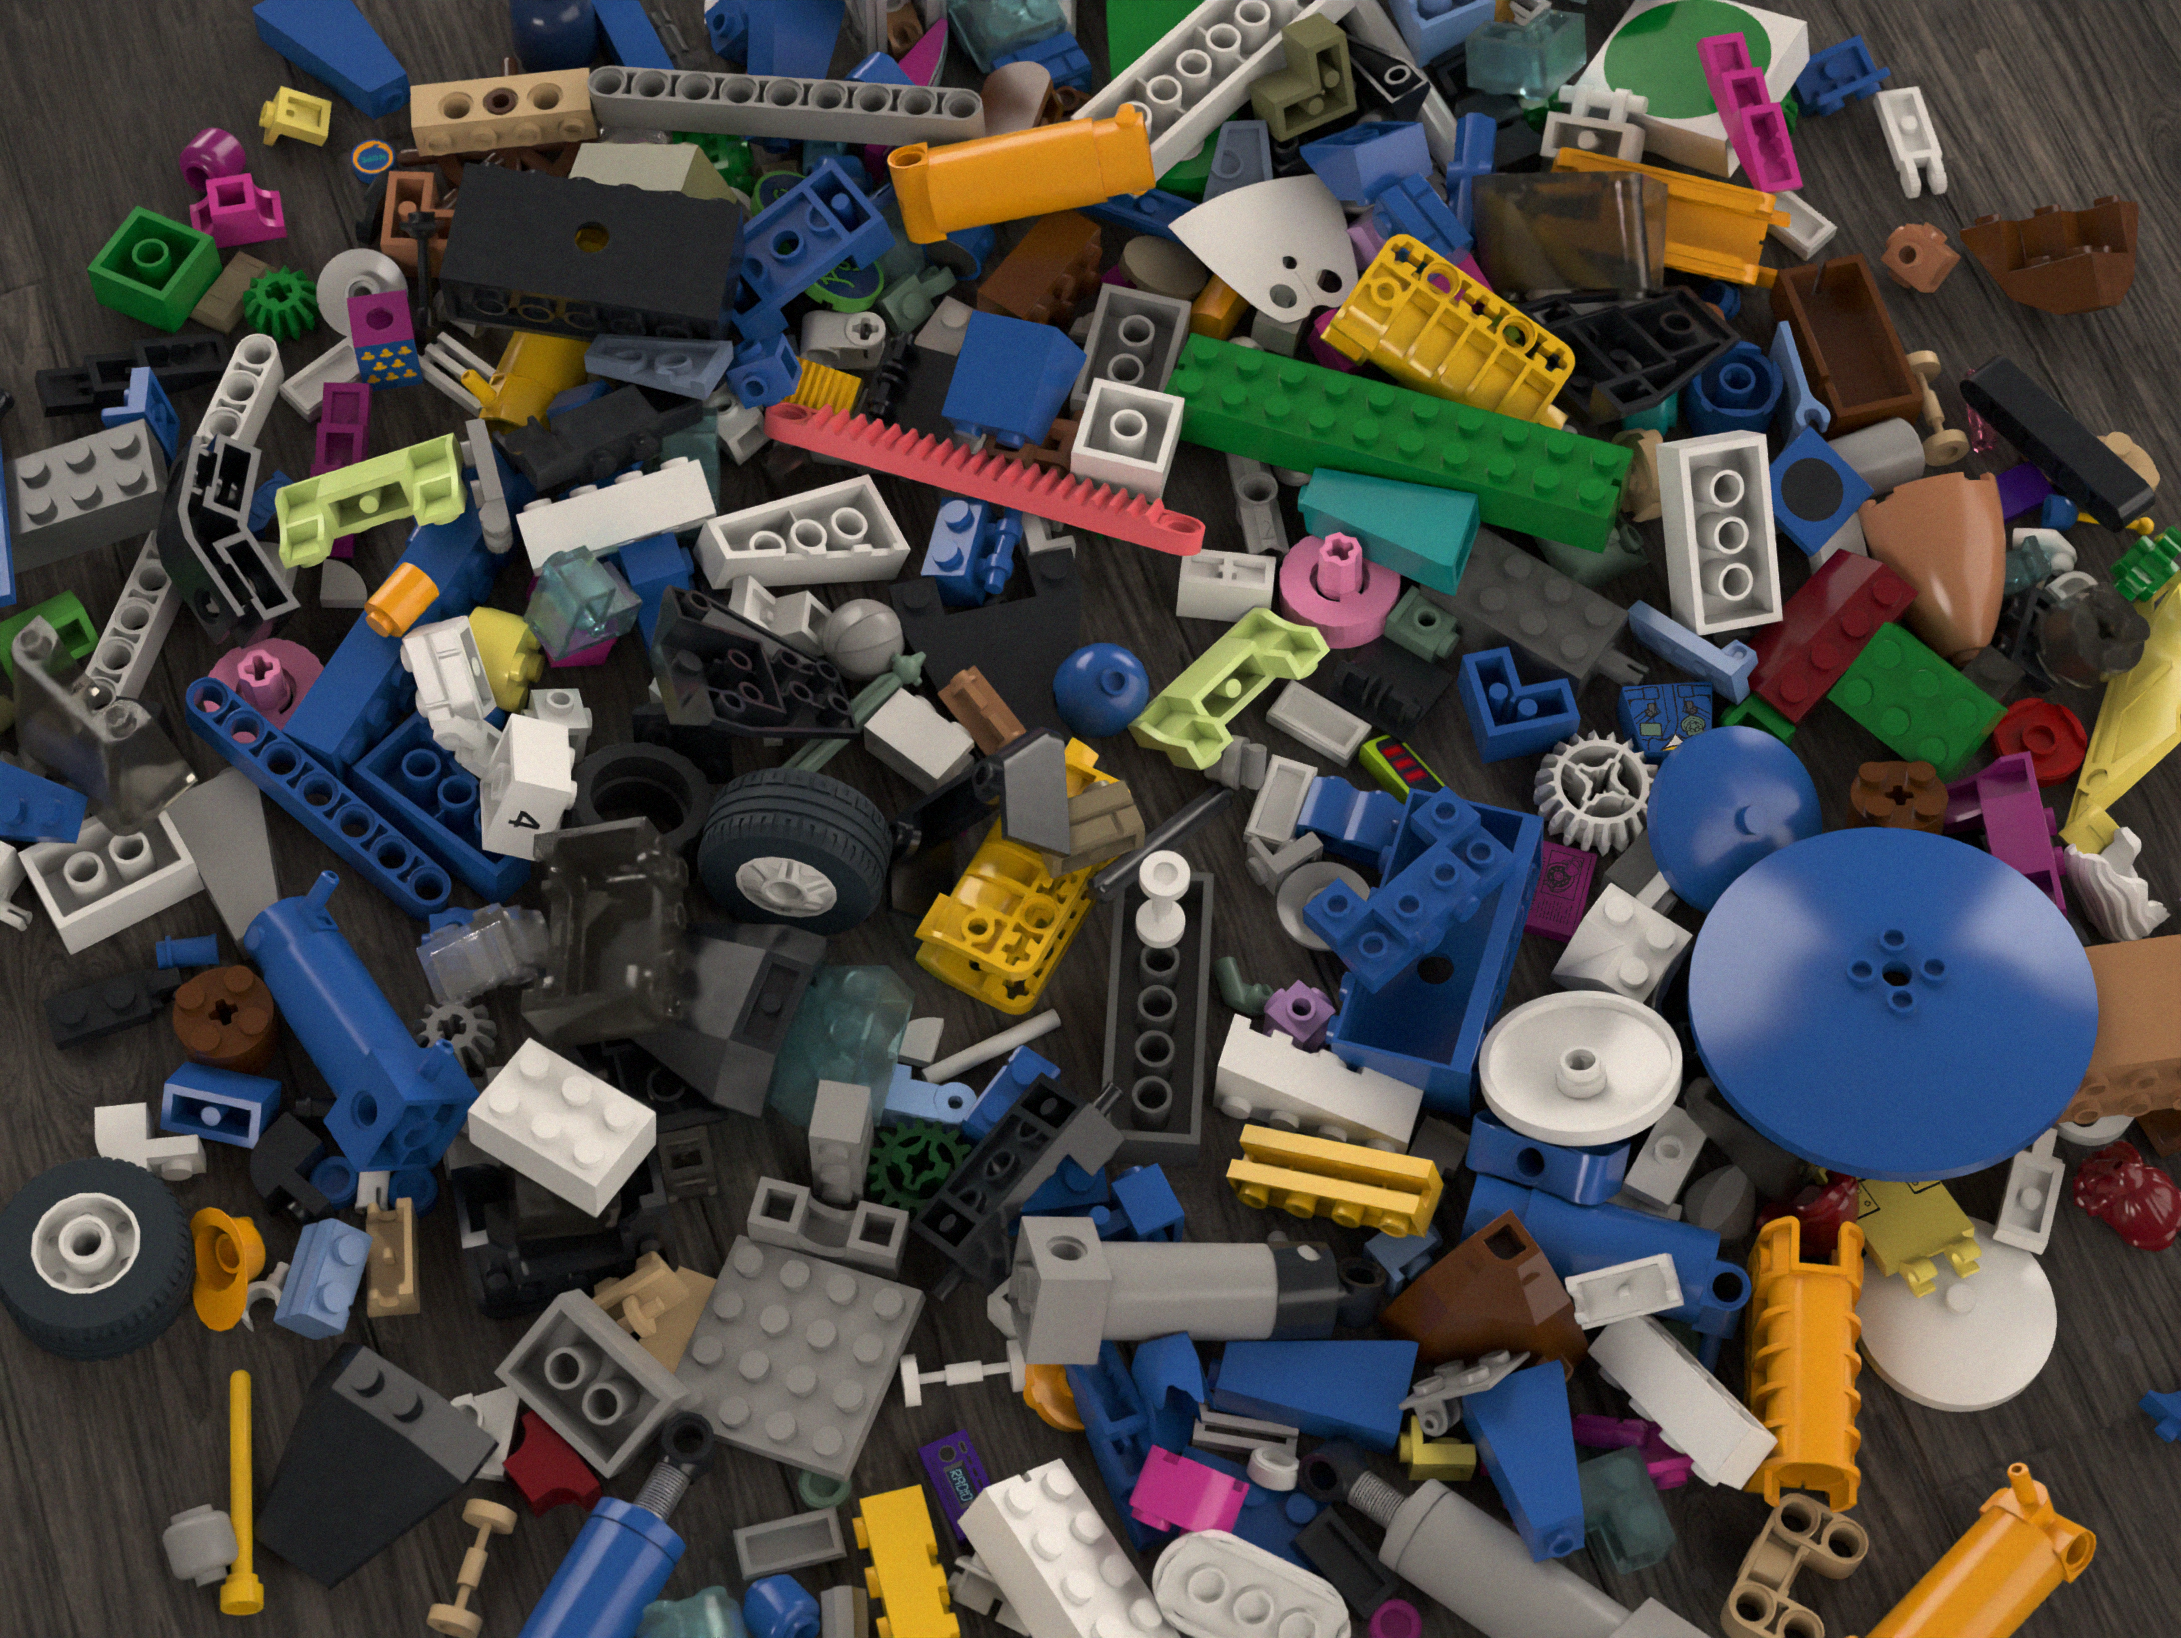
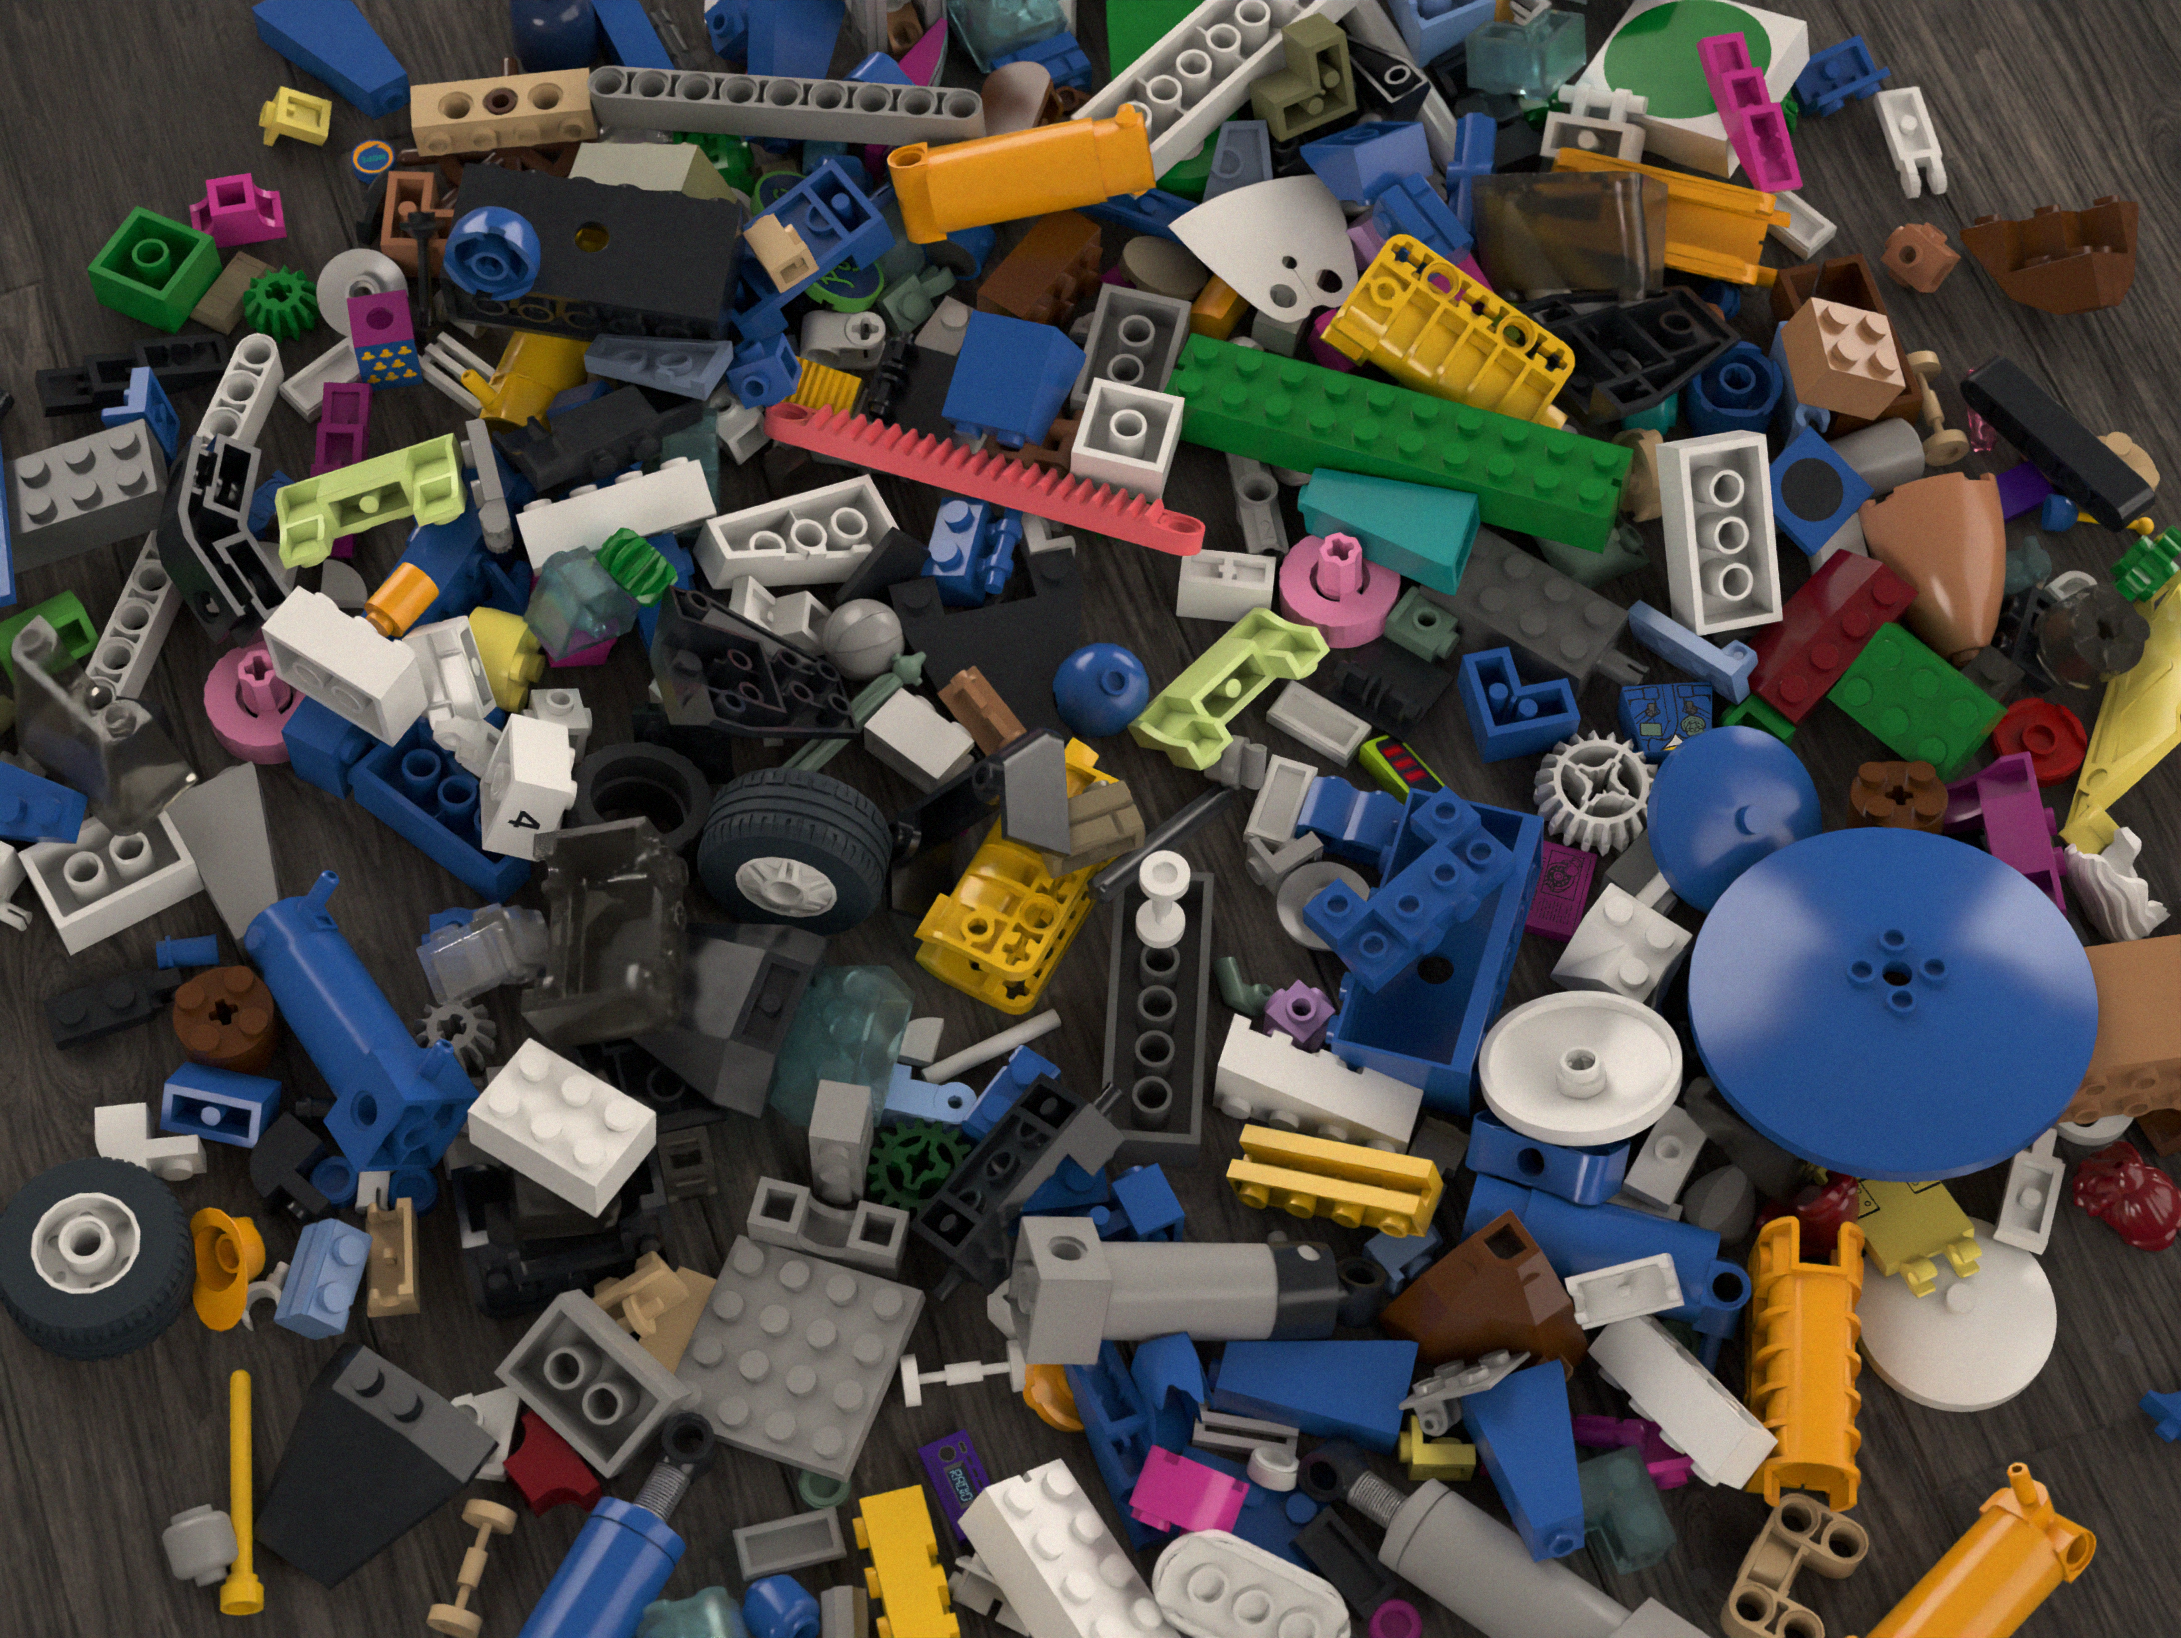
(211, 156): magenta head -> none
(310, 778): blue beam -> none
(346, 665): none -> white brick
(493, 253): none -> blue cylinder
(509, 591): none -> blue piece
(636, 567): none -> green gear
(780, 252): none -> tan brick
(889, 563): none -> black tile
(1842, 358): none -> medium nougat brick
(2060, 551): white arm -> none

